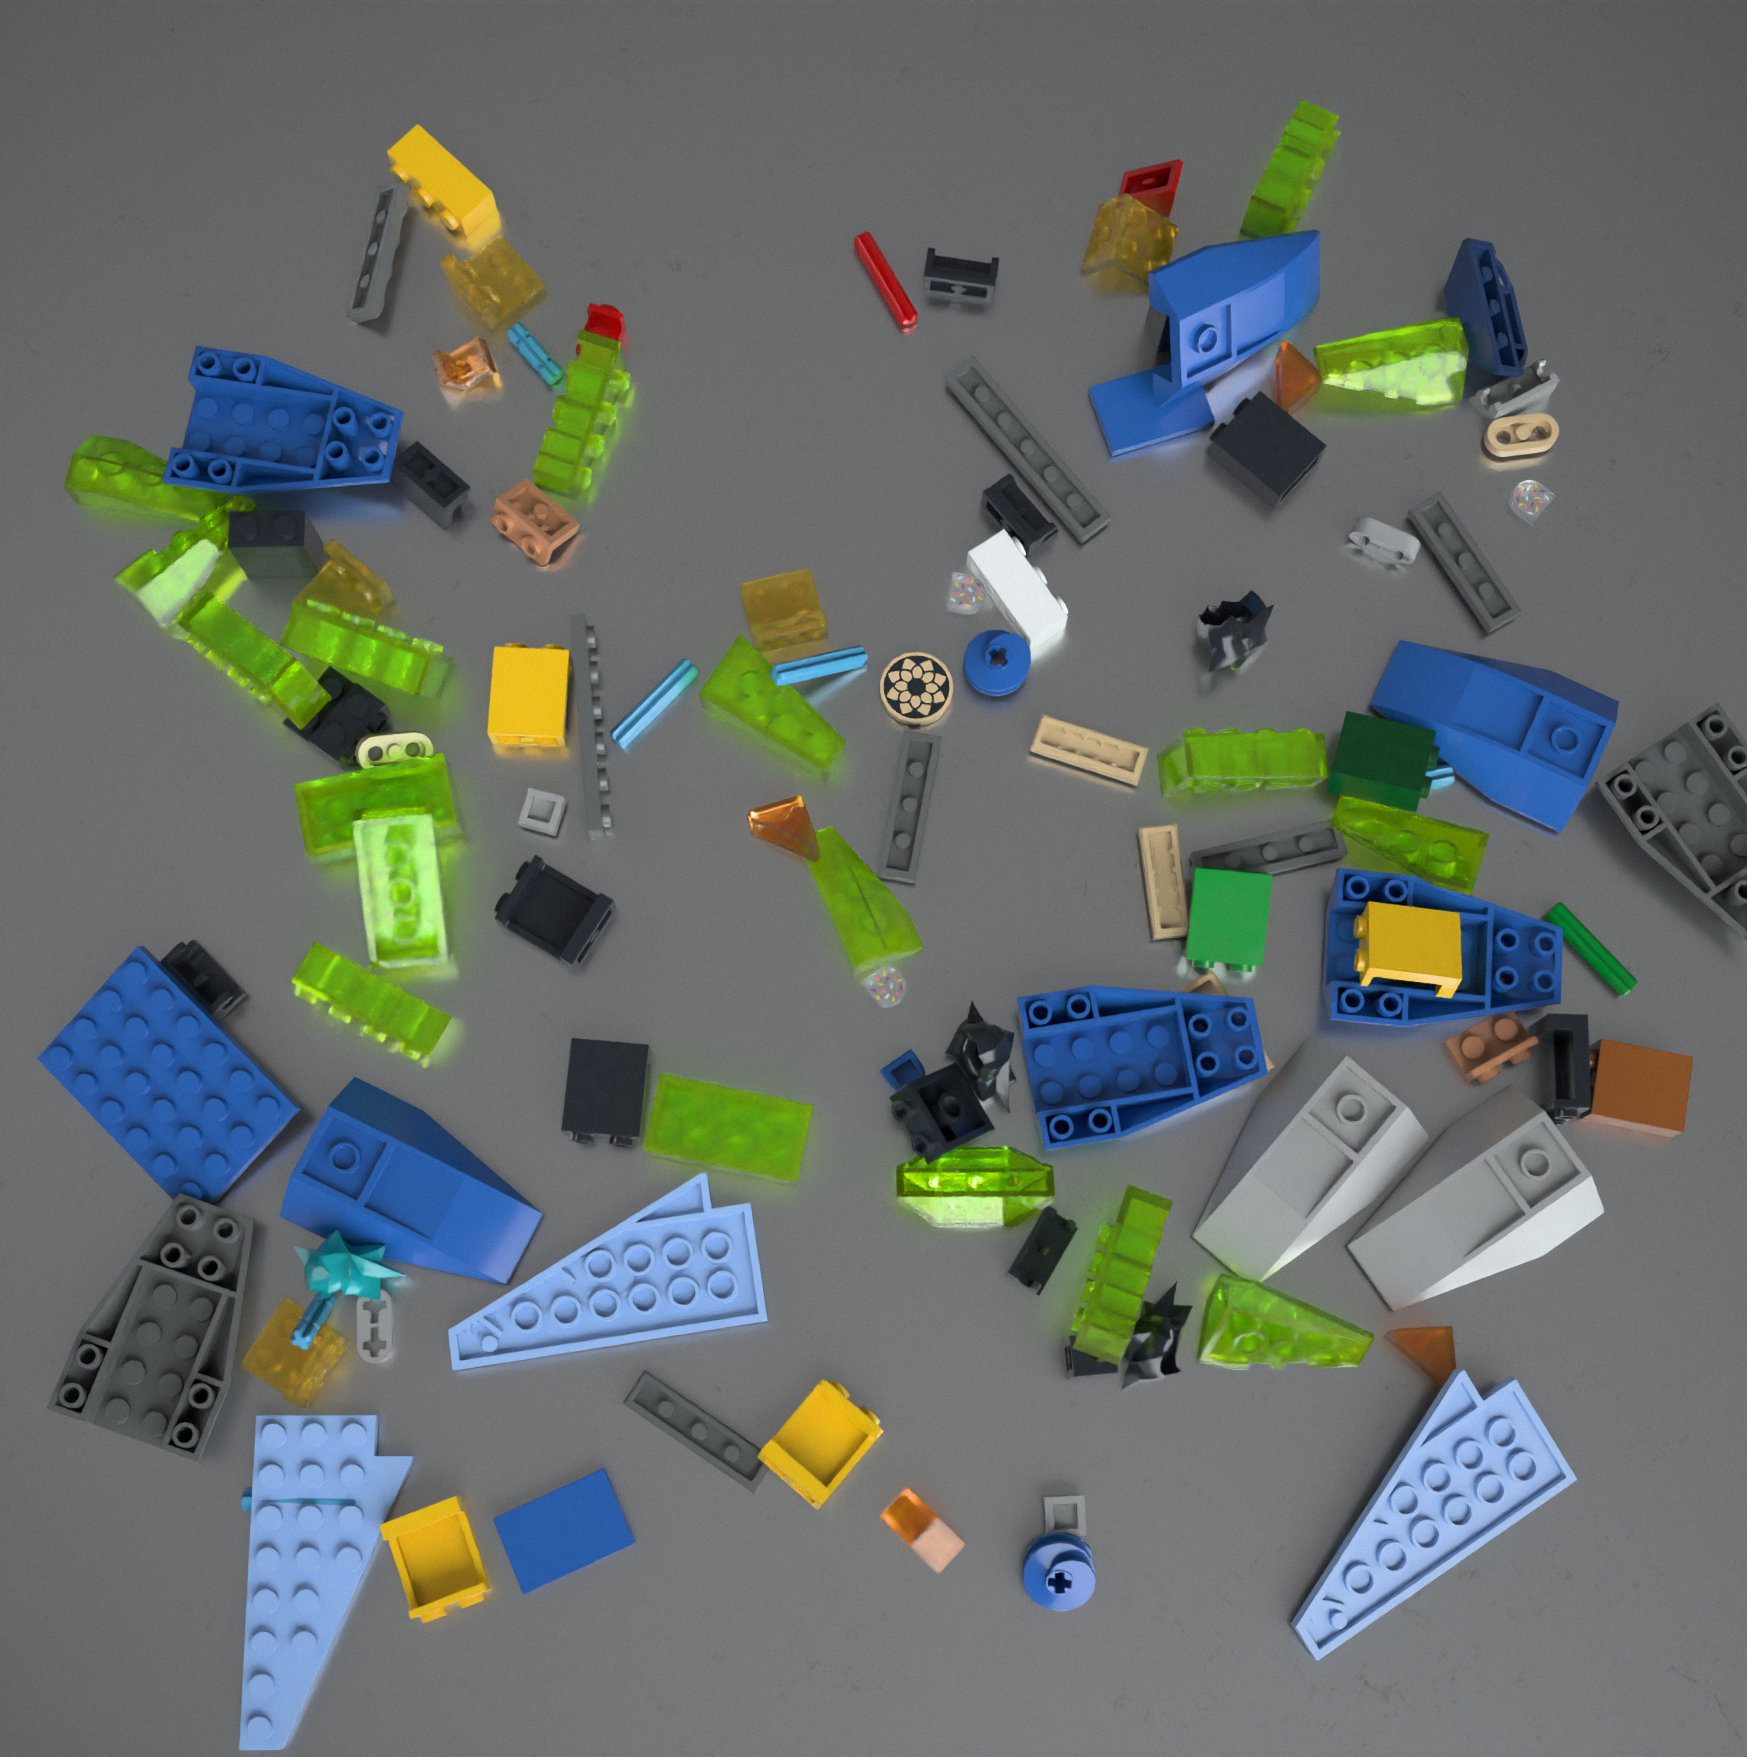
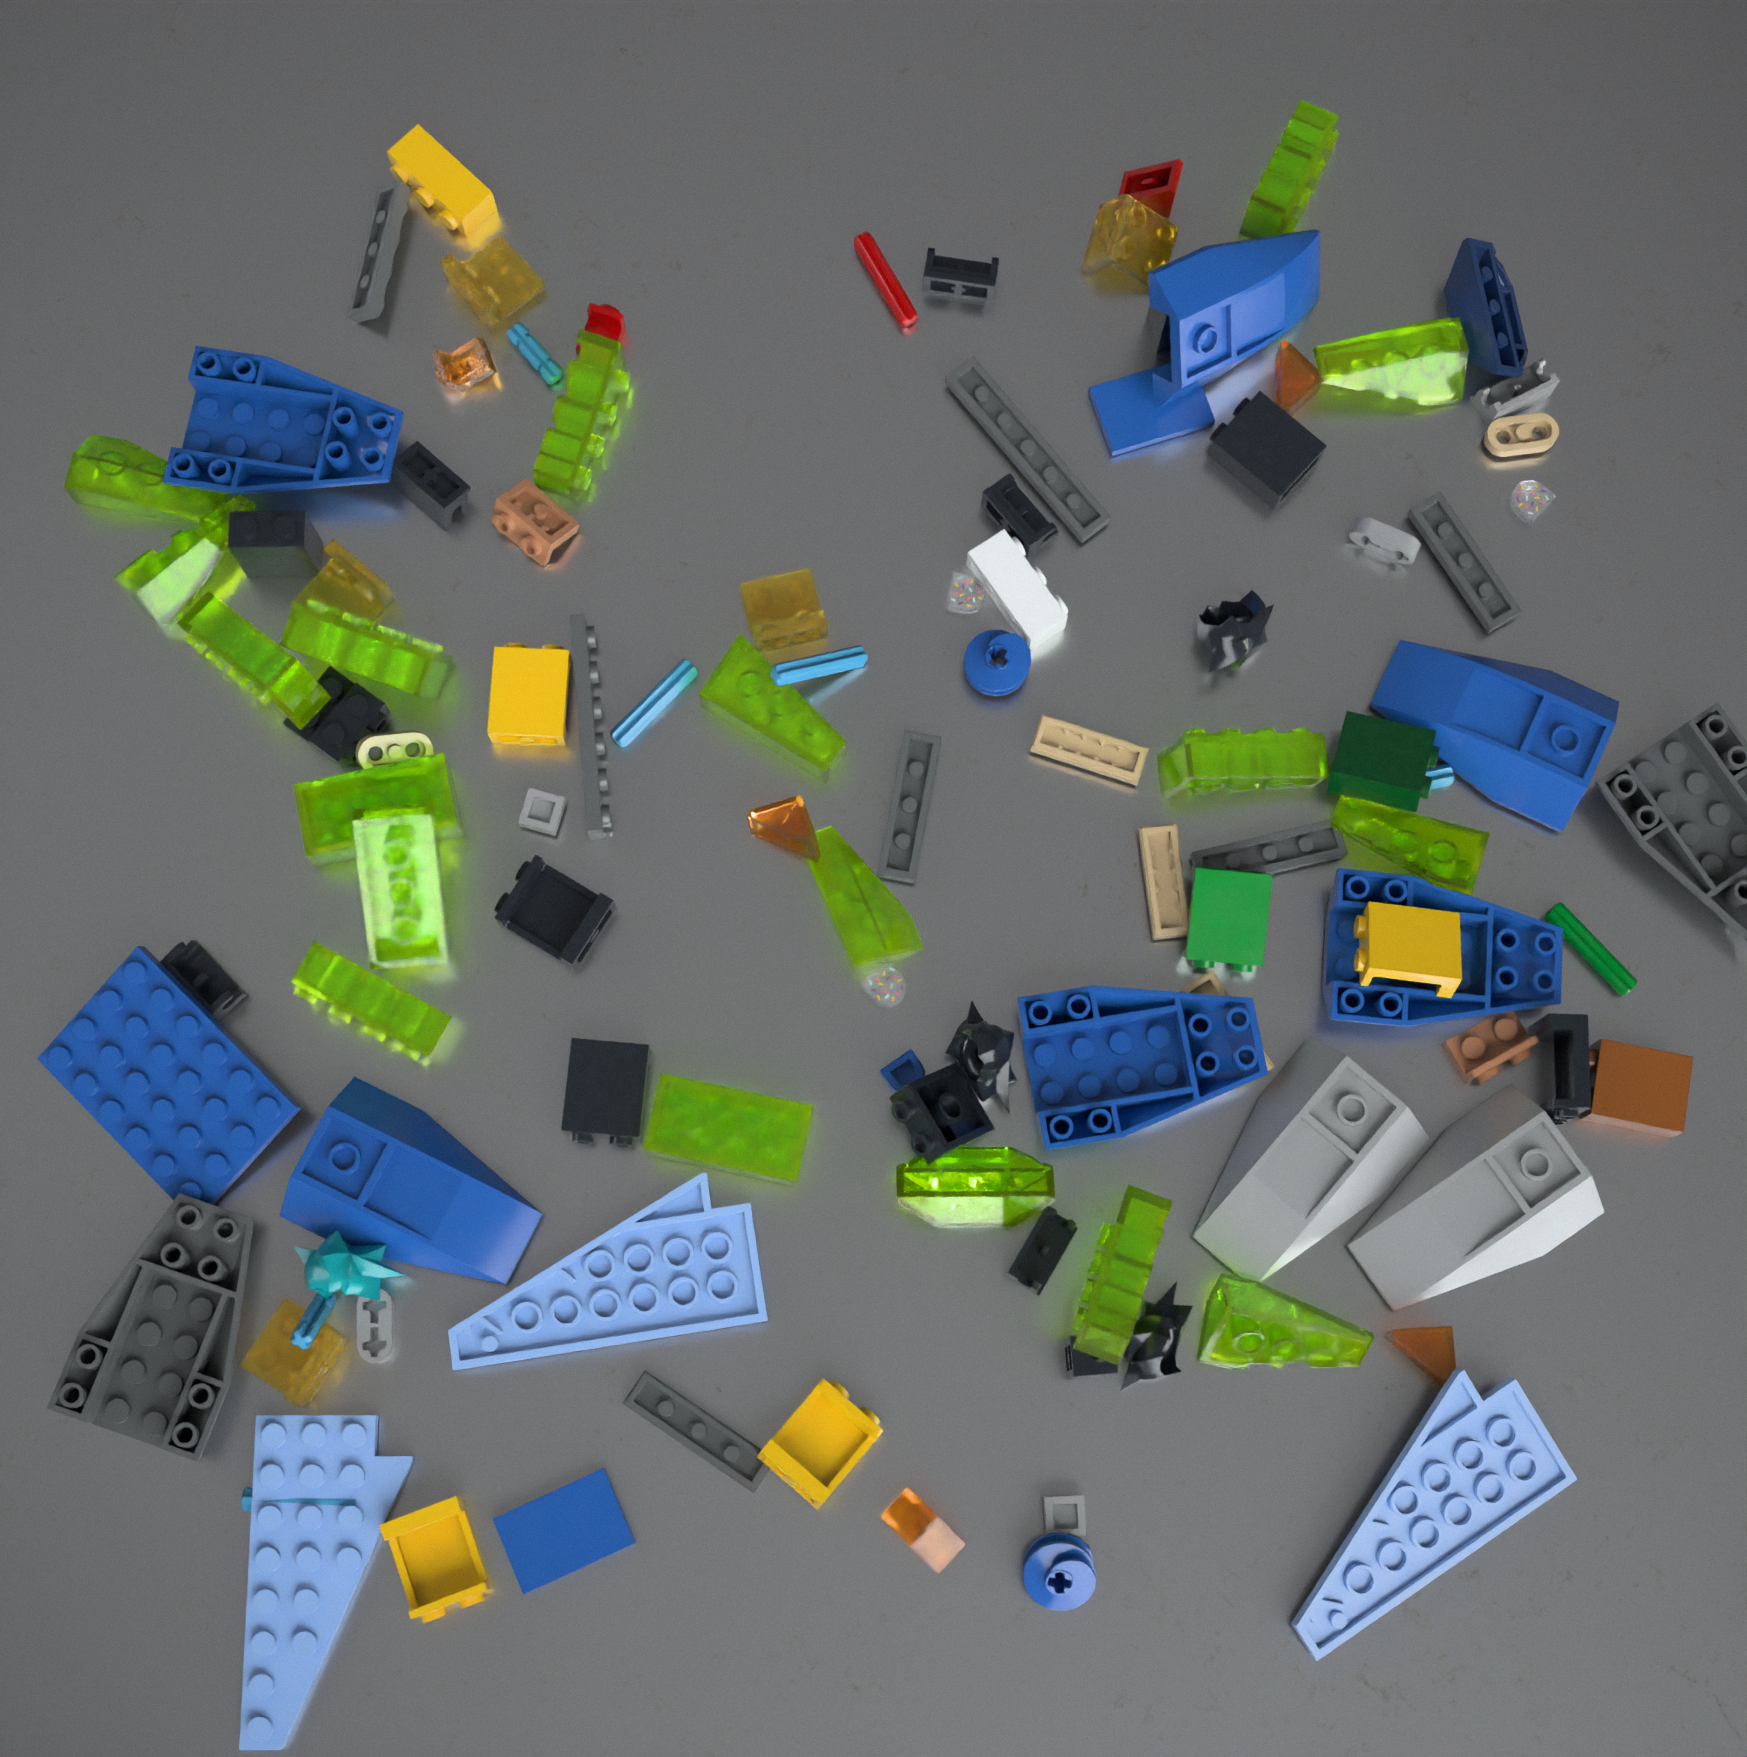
(916, 688): tile -> none

